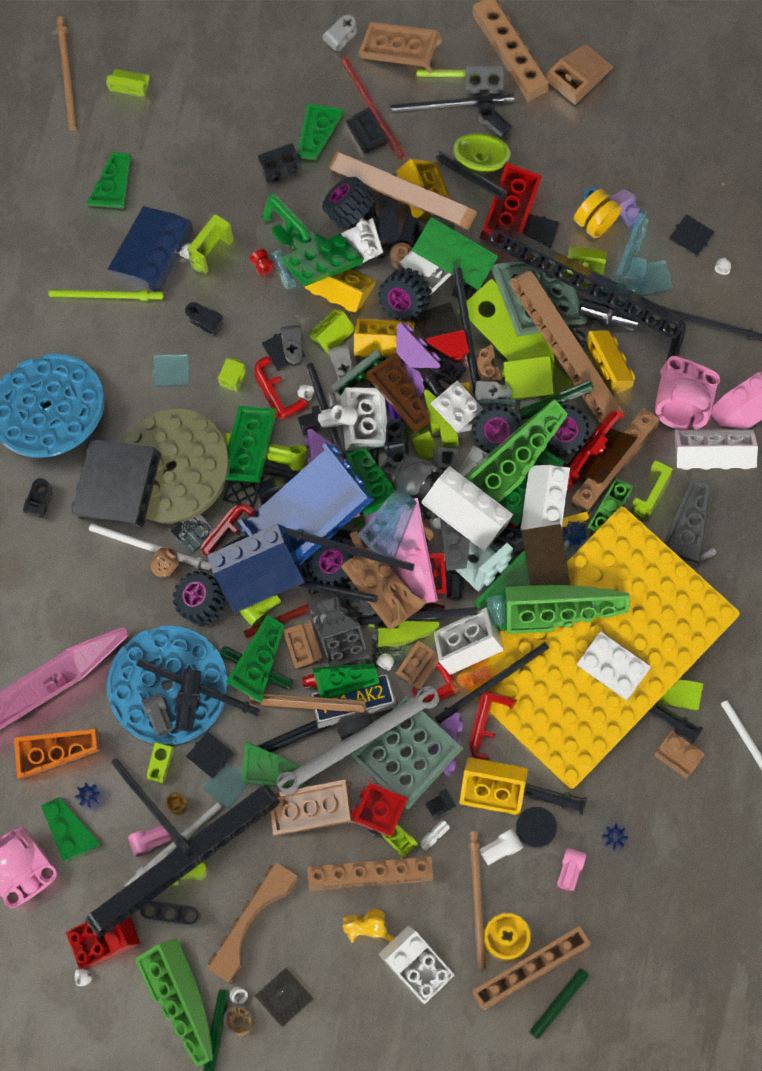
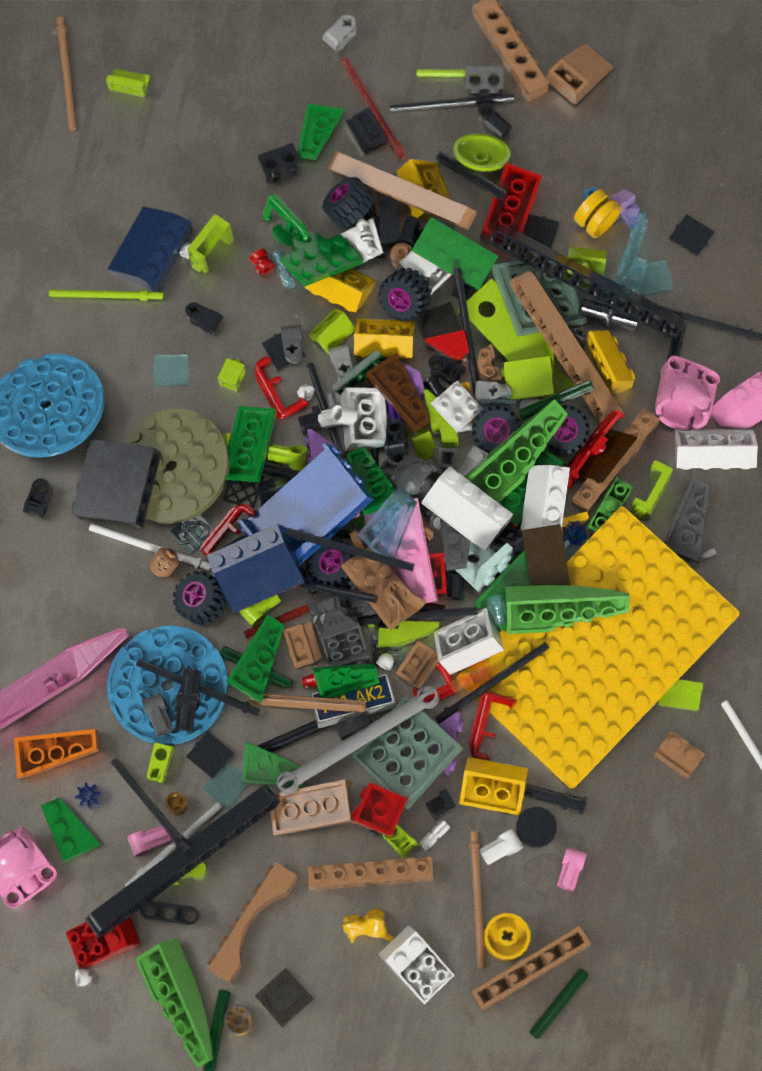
(113, 183): green wing -> none
(242, 999): white hinge -> none
(400, 44): medium nougat plate -> none
(414, 350): medium lavender slope -> none
(613, 666): white plate -> none
(619, 834): clear blue gear -> none
(681, 724): black pin -> none
(723, 266): white hinge -> none

